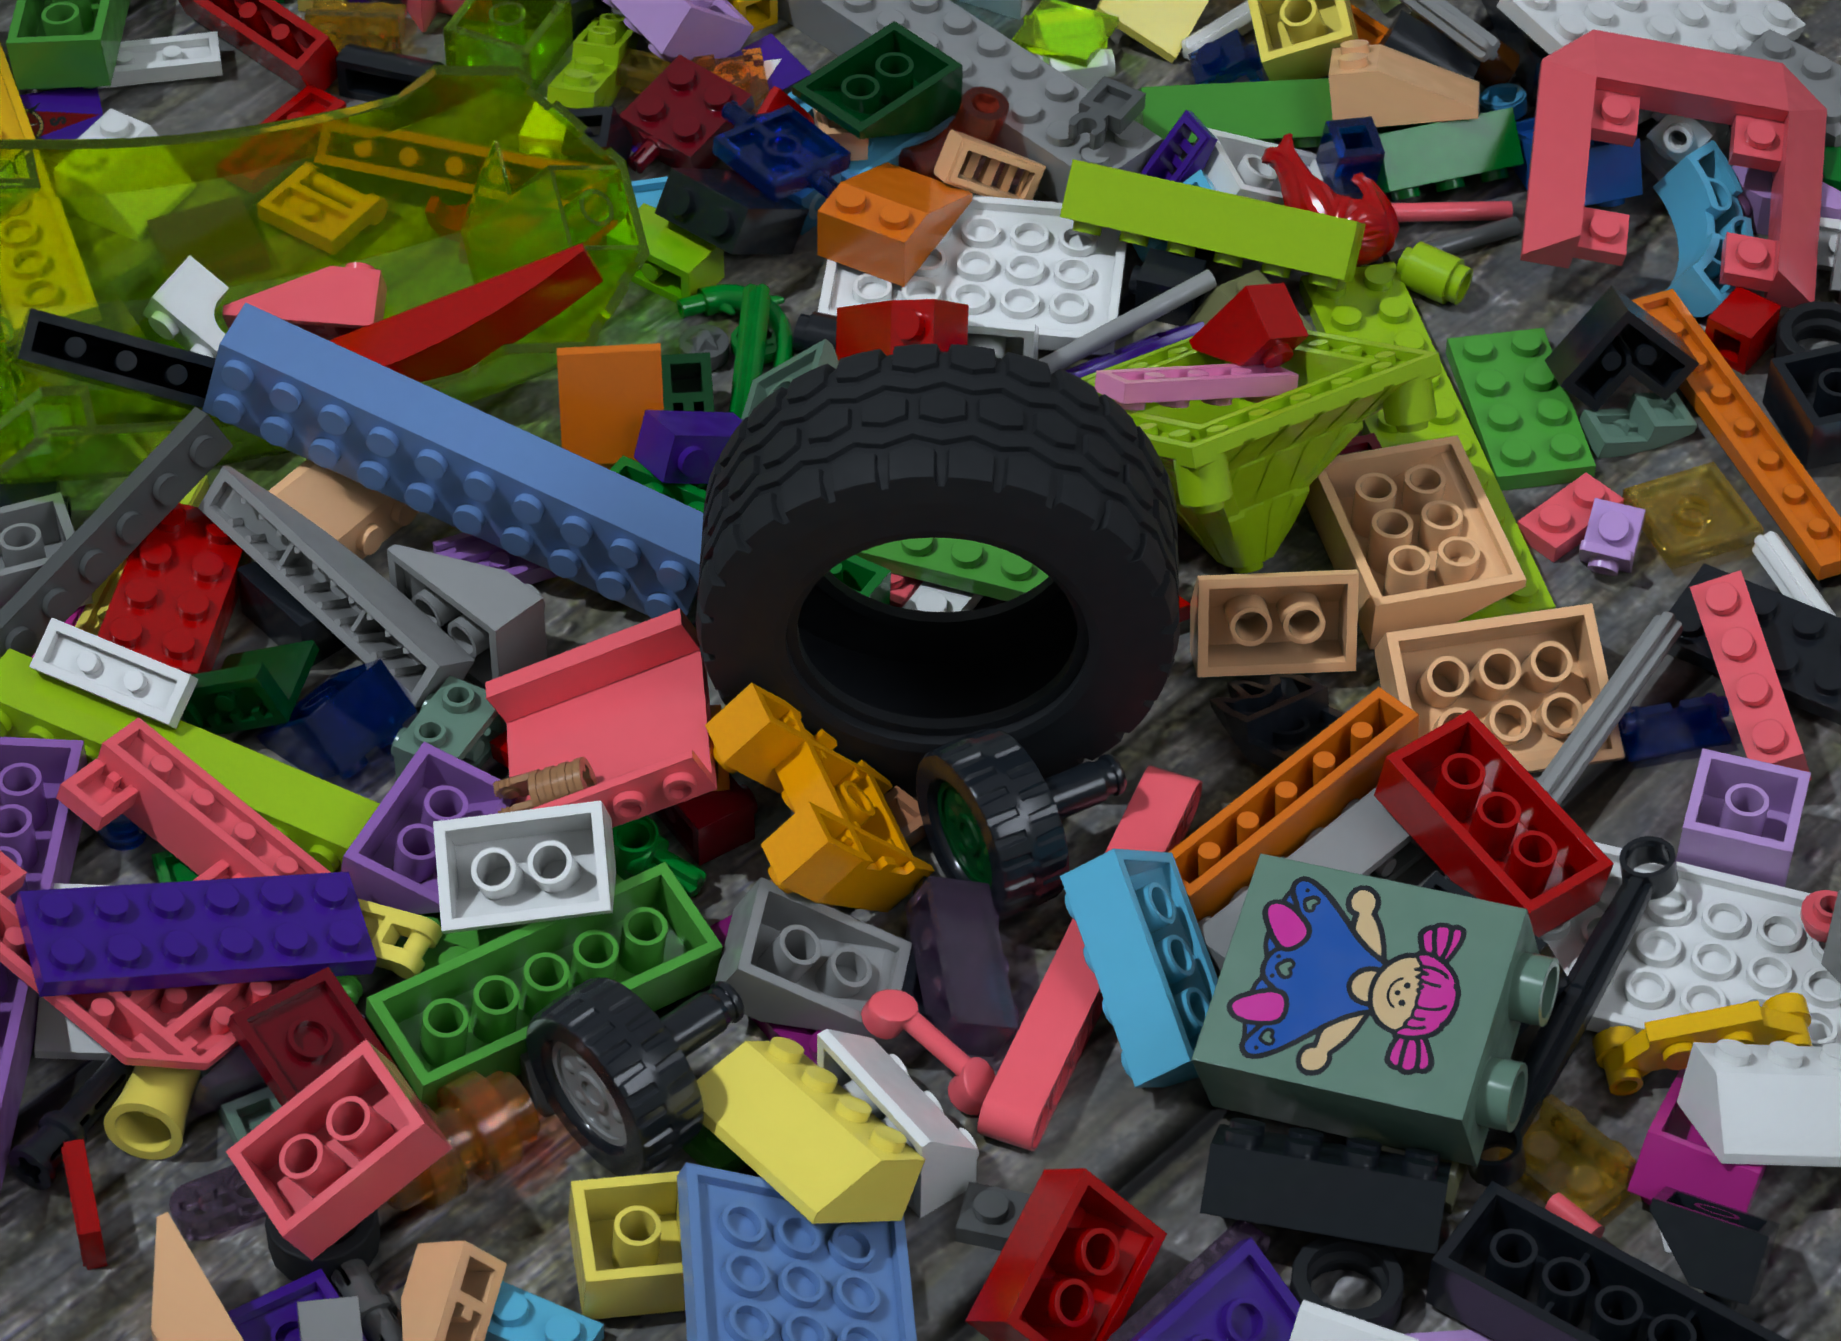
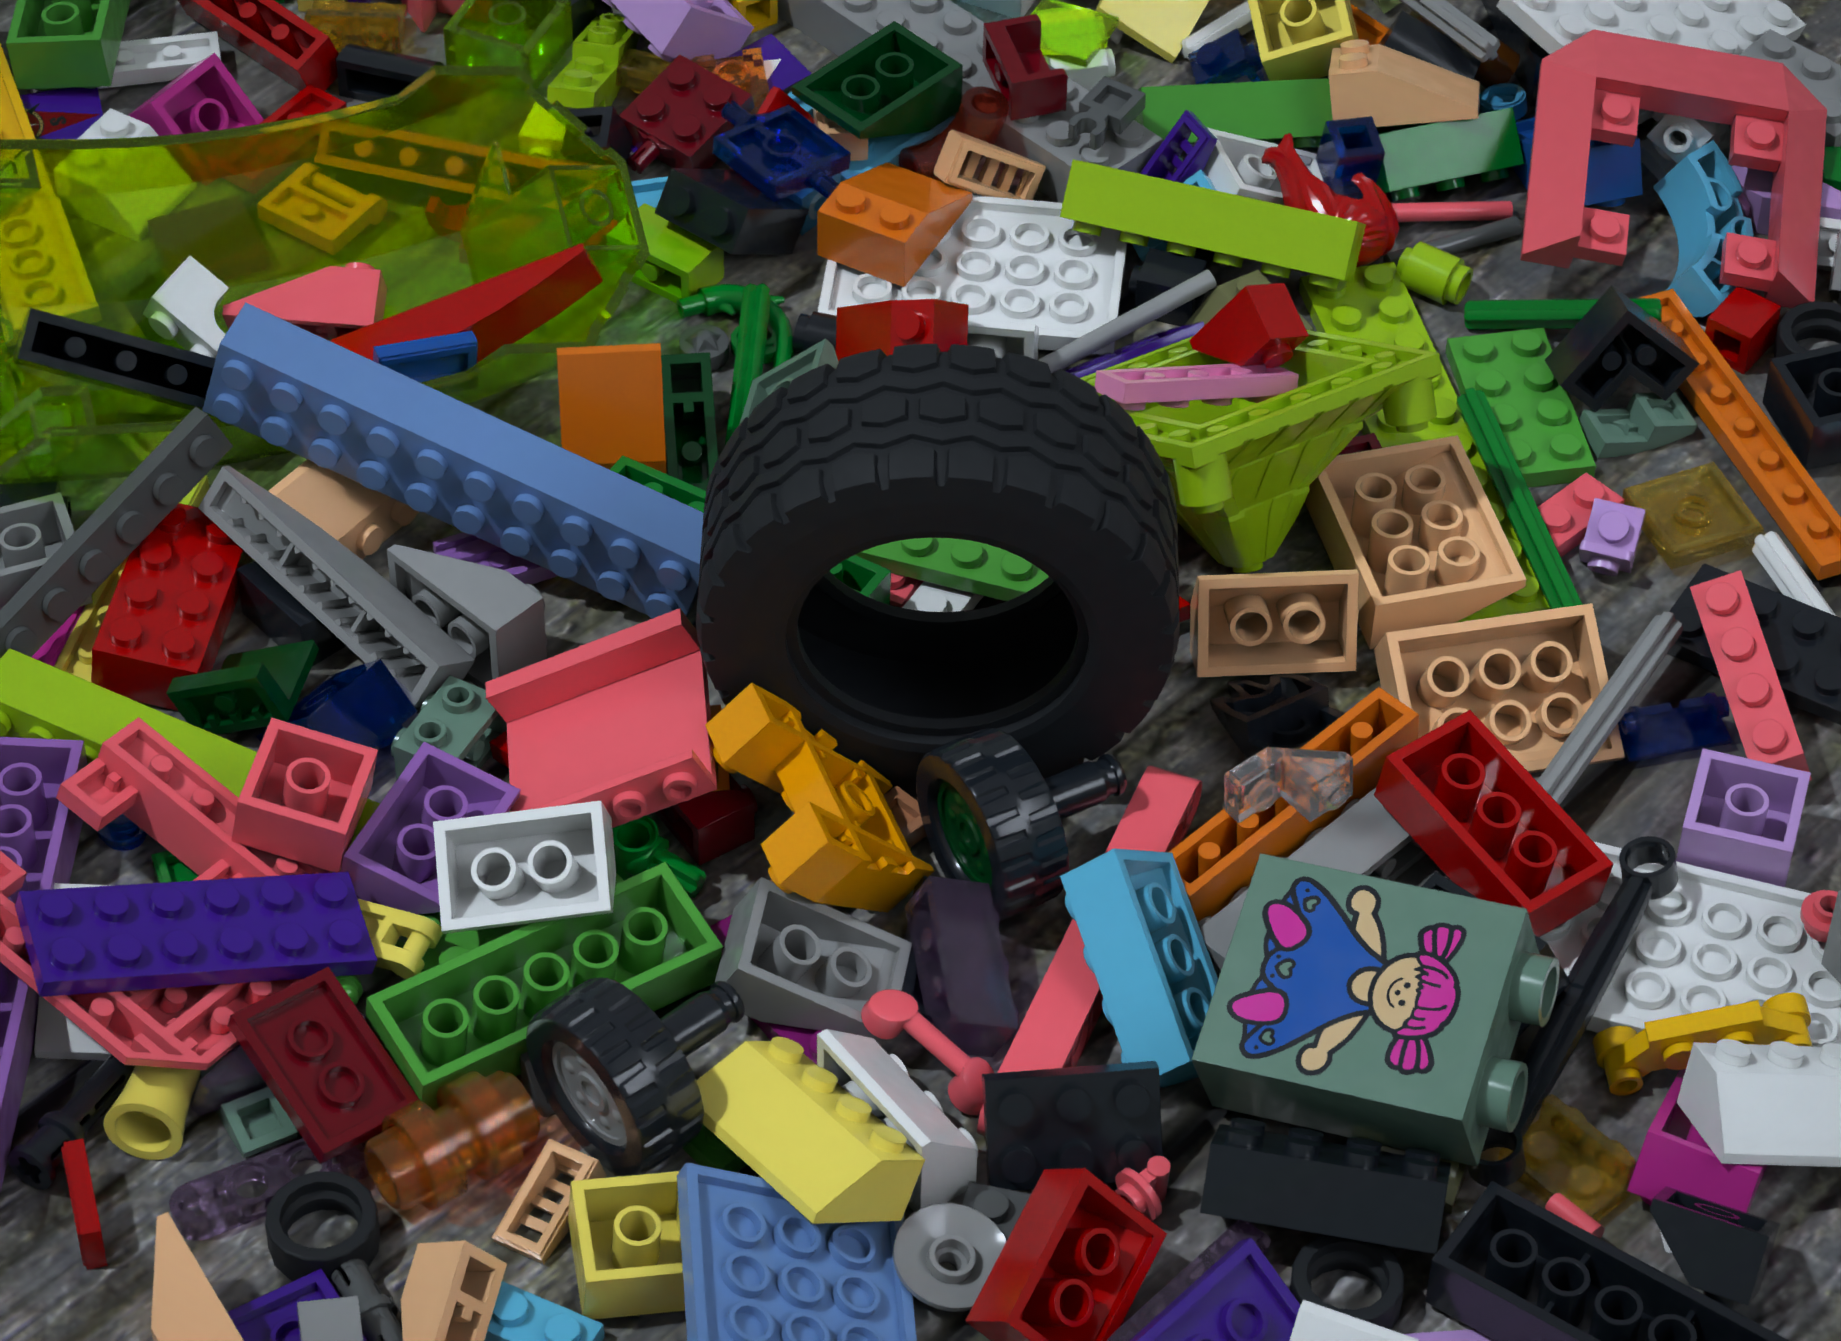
(113, 673): white plate -> none
(199, 101): none -> dark pink slope
(304, 795): none -> coral brick
(338, 1150): coral brick -> none
(430, 356): none -> blue tile
(545, 784): medium nougat hinge -> none
(552, 1161): none -> light nougat slope
(683, 443): dark purple brick -> none
(946, 1235): none -> light grey dish
(1020, 69): none -> dark red panel
(1071, 1120): none -> black plate
(1147, 1188): none -> coral plate
(1305, 778): none -> clear slope
(1517, 500): none -> green axle
(1538, 313): none -> green axle

